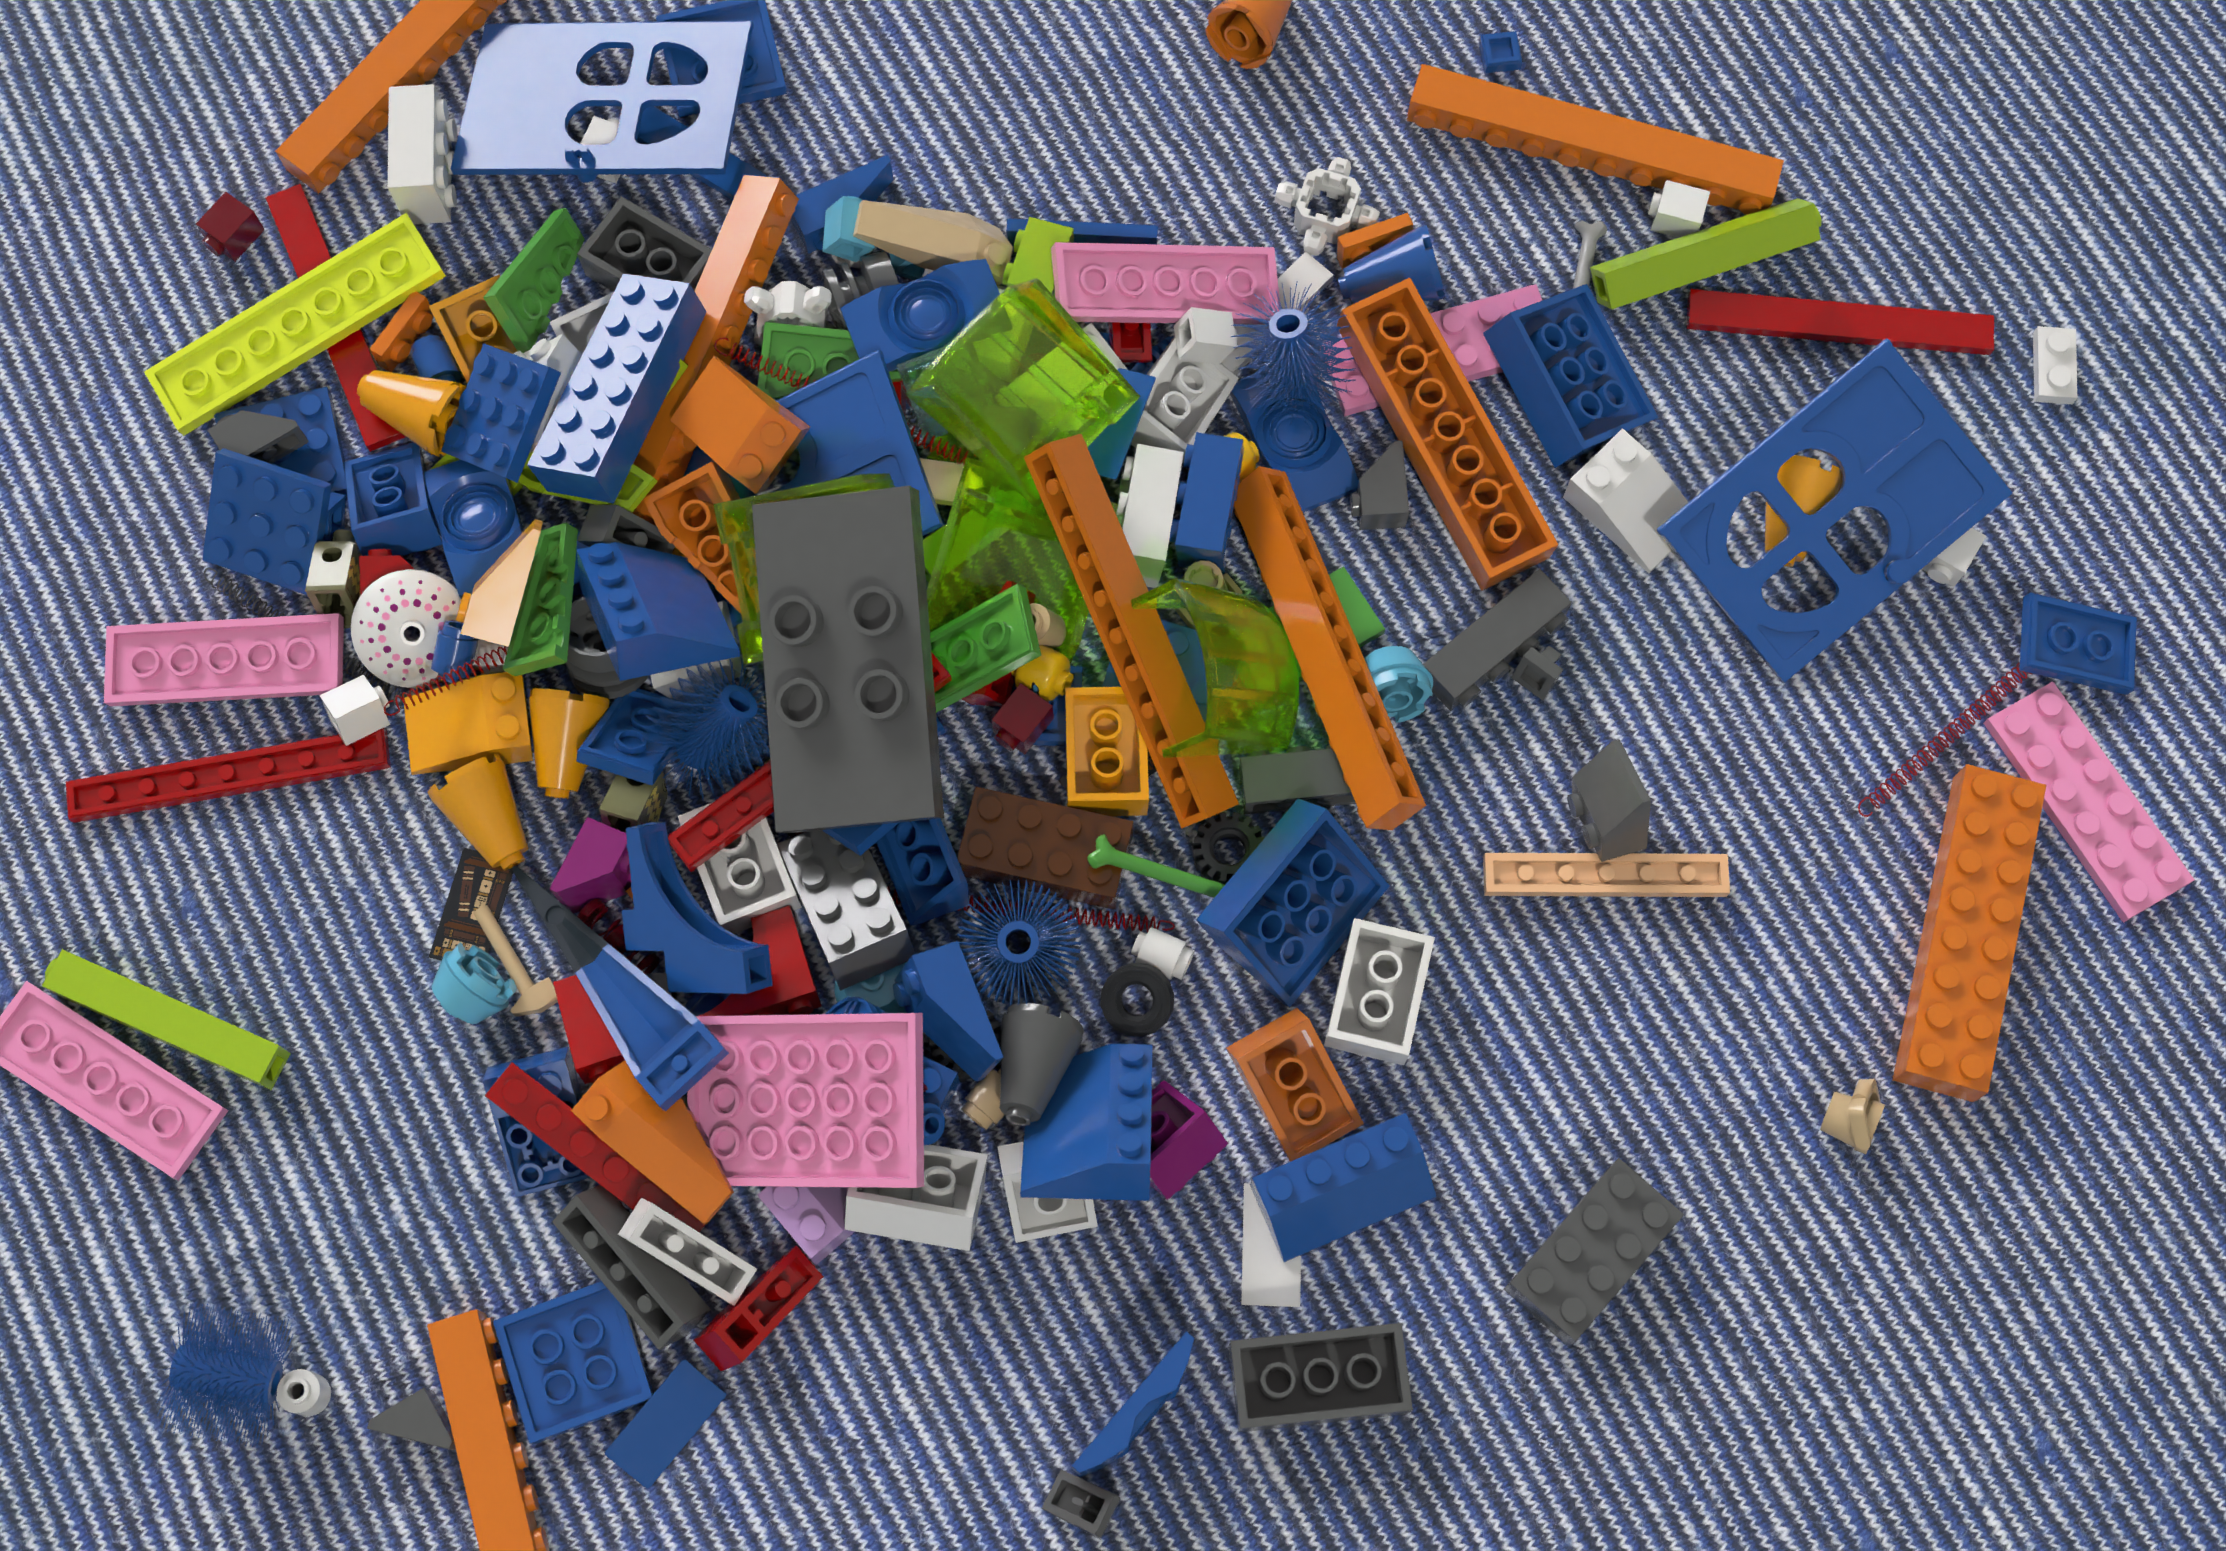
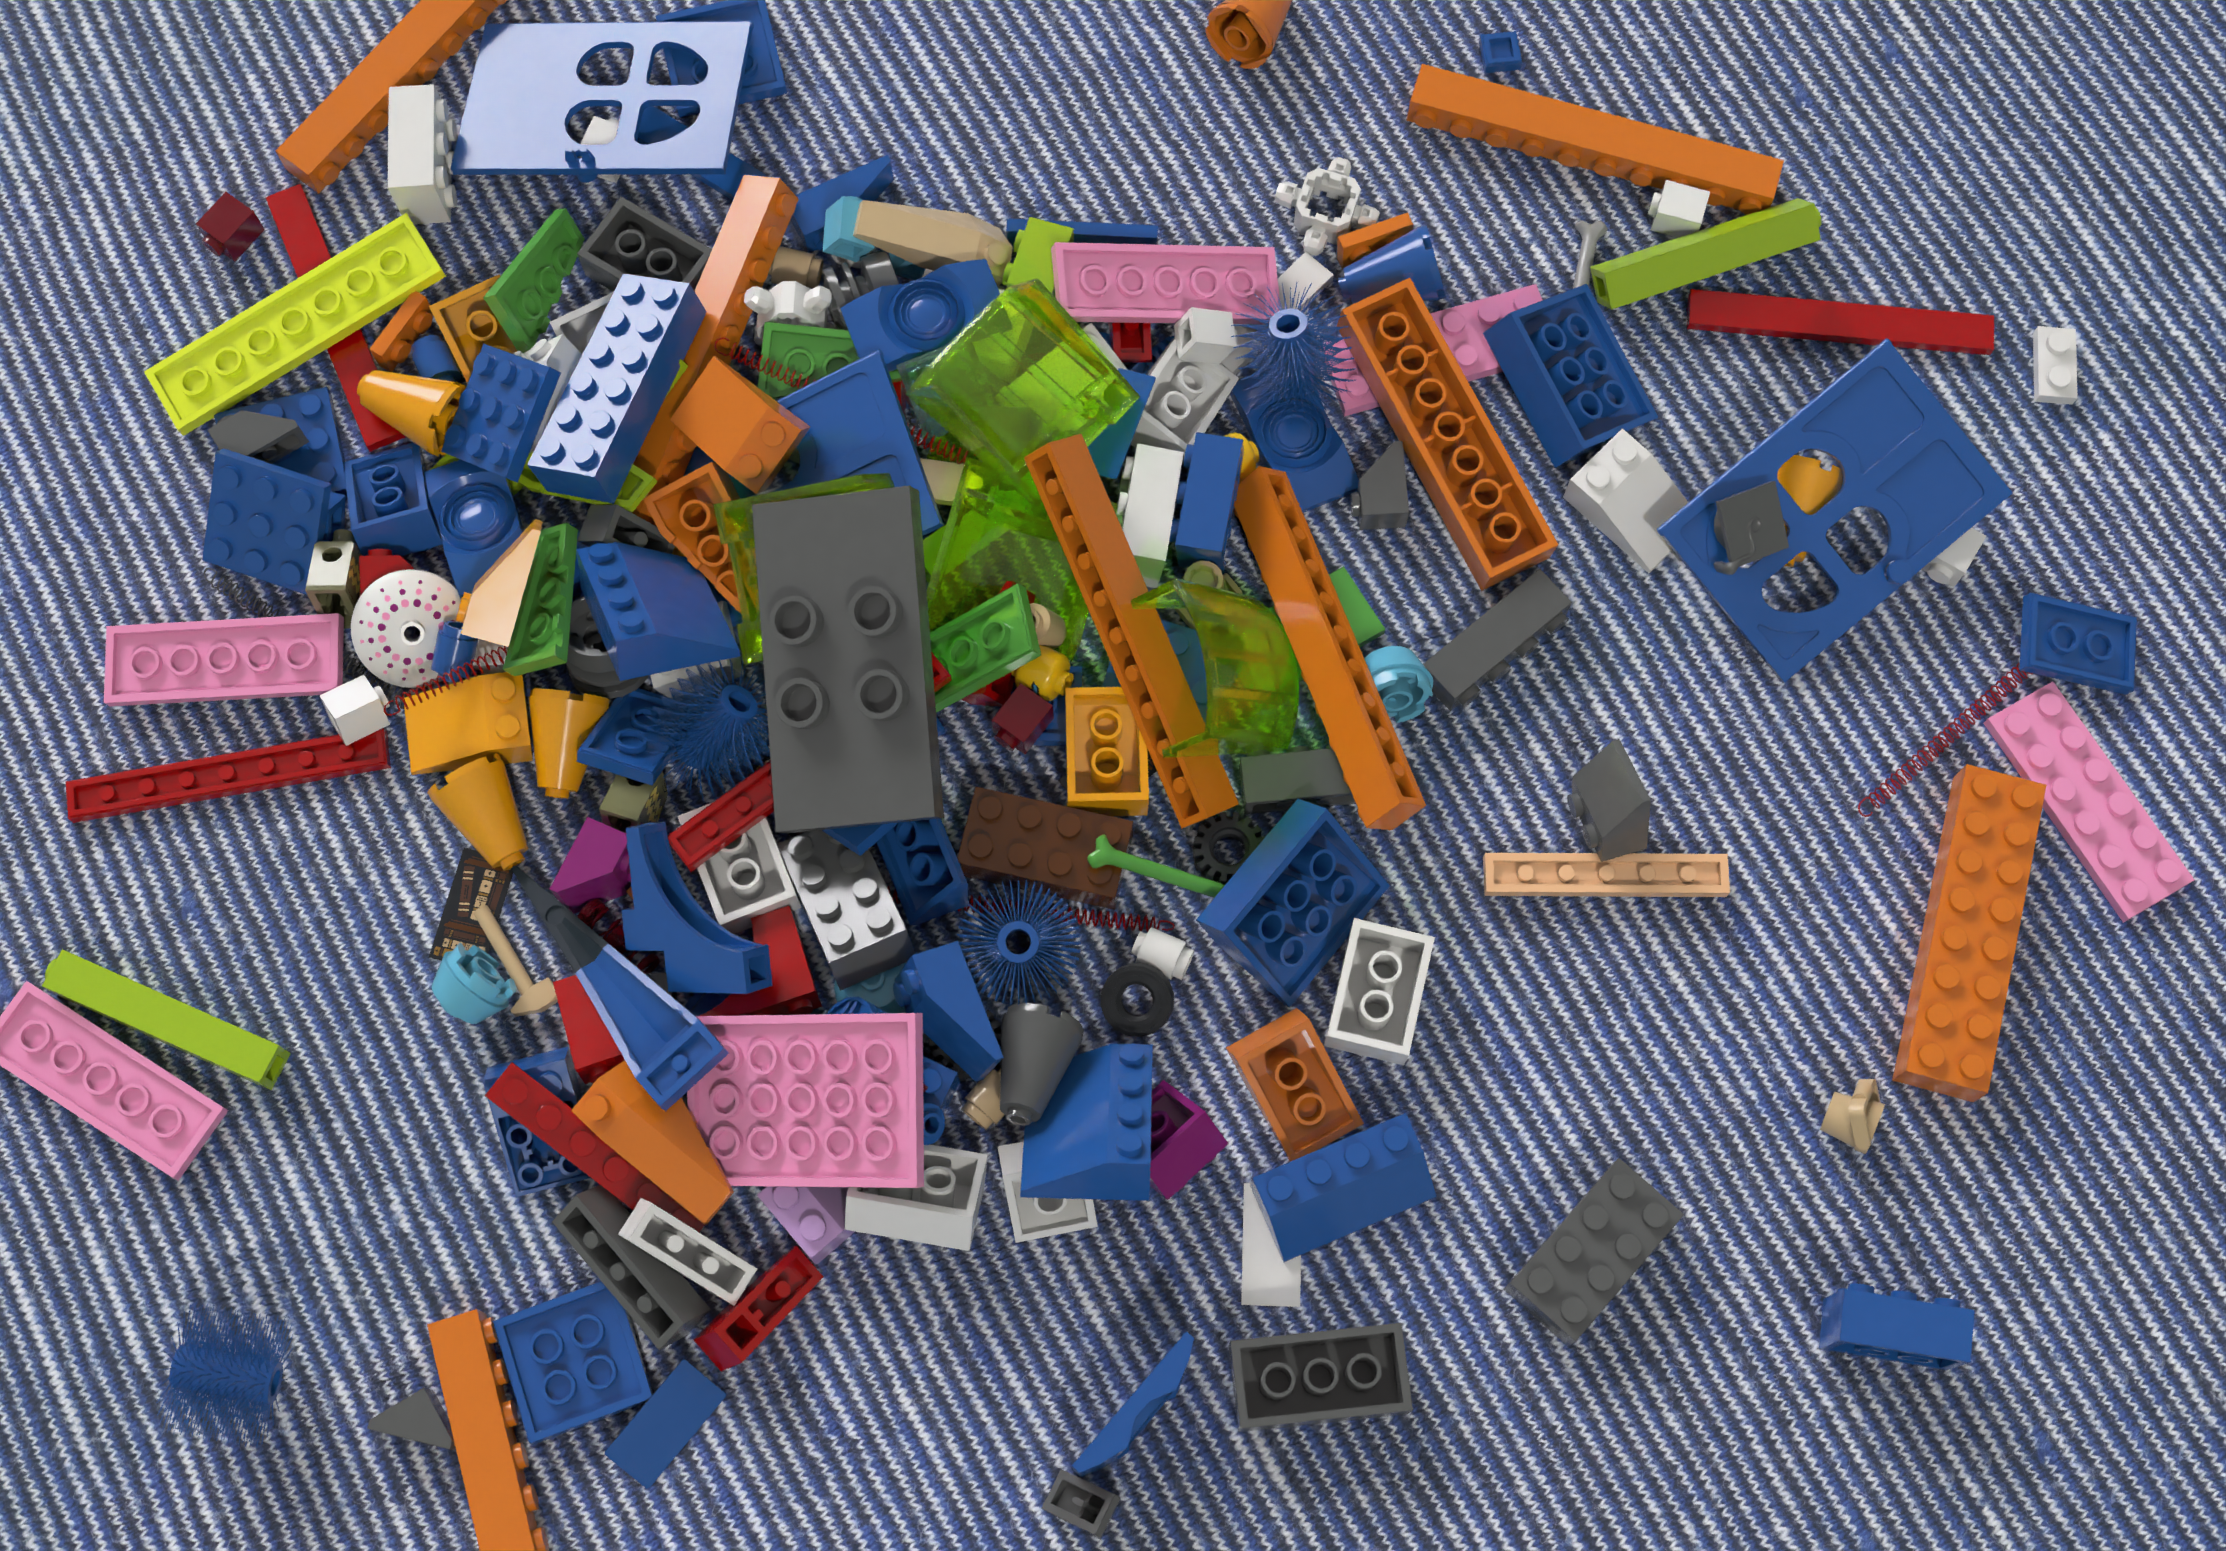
(315, 1396): white brick -> none
(796, 266): none -> tan brick
(1538, 671): dark grey tile -> none
(1749, 526): none -> dark grey hat
(1897, 1327): none -> blue brick

